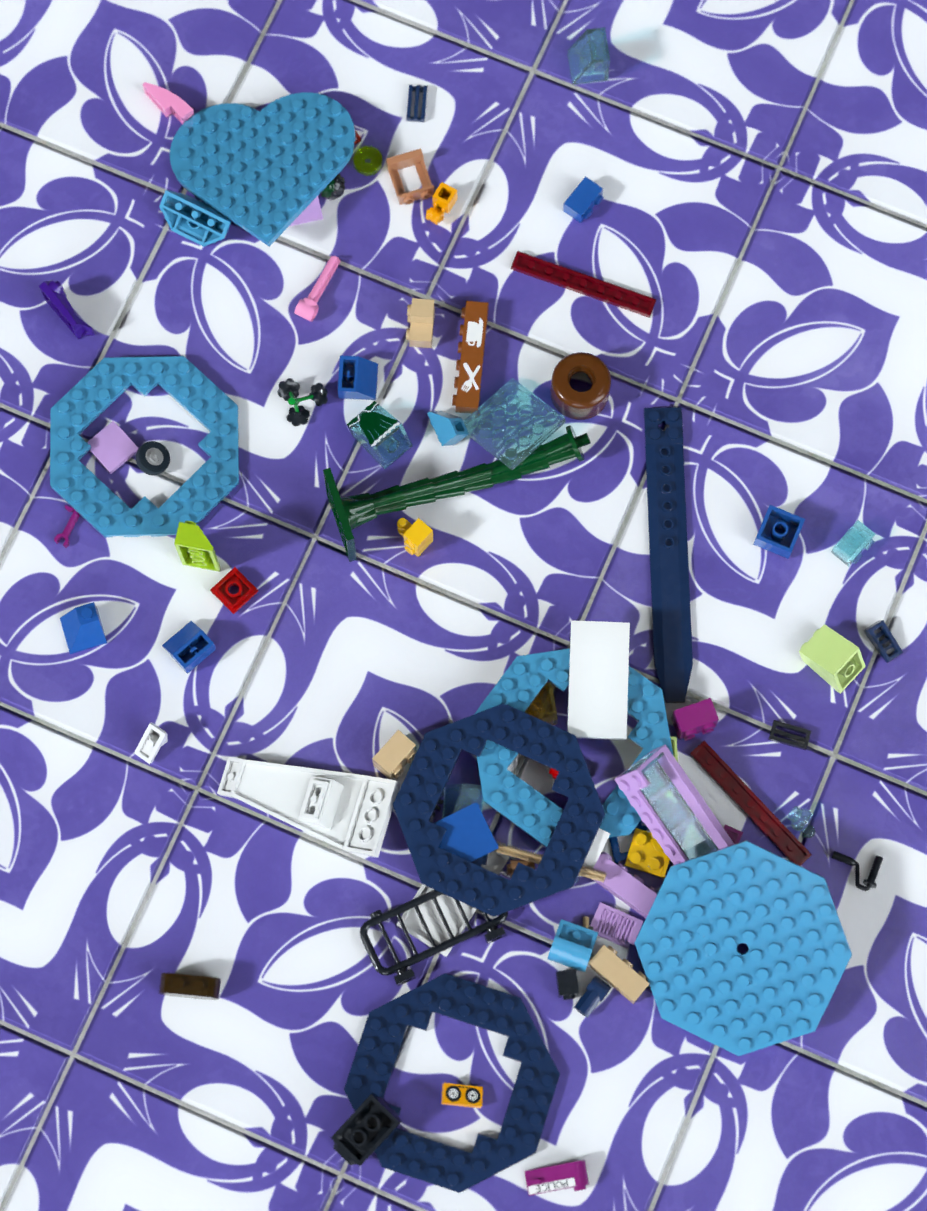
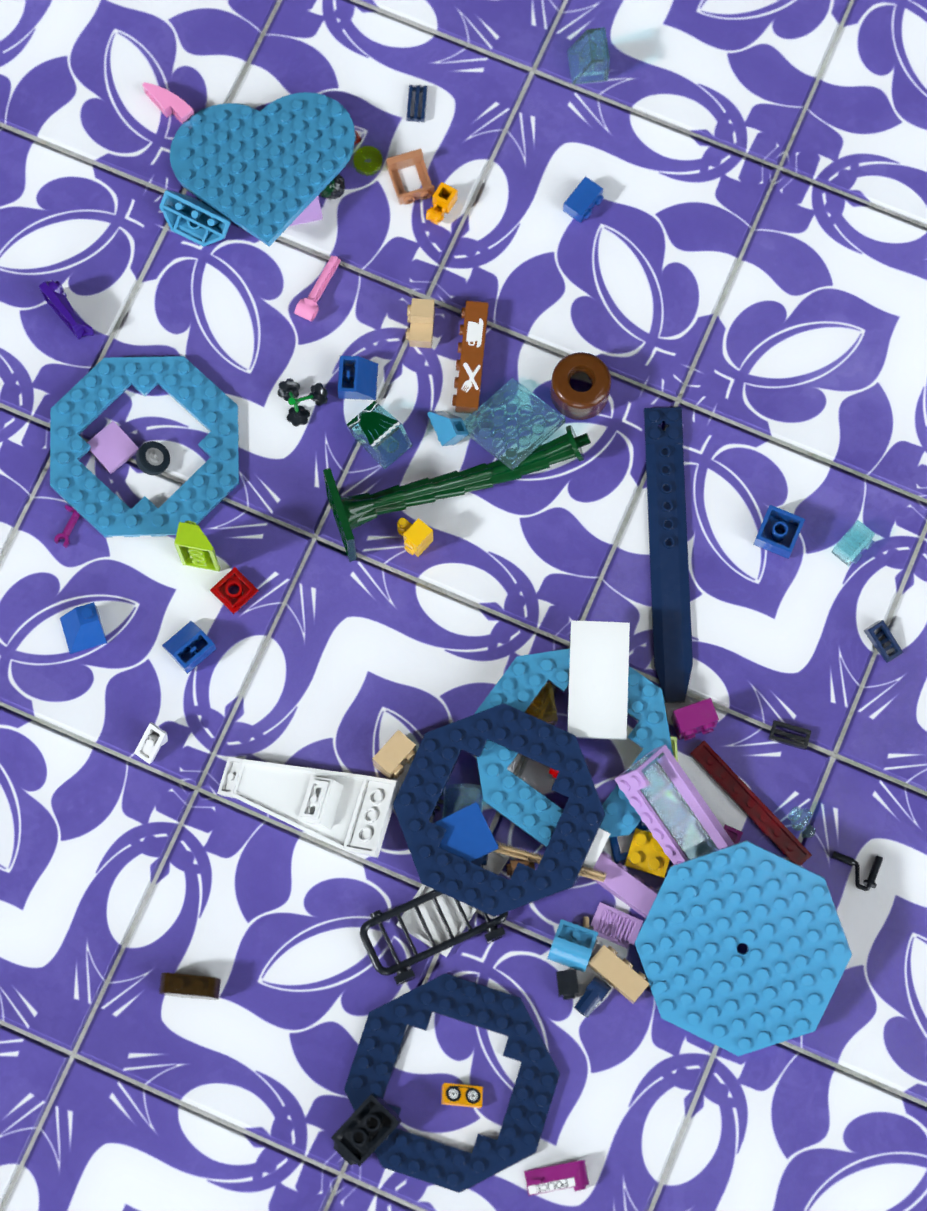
(583, 284): dark red tile -> none
(832, 657): yellowish green slope -> none

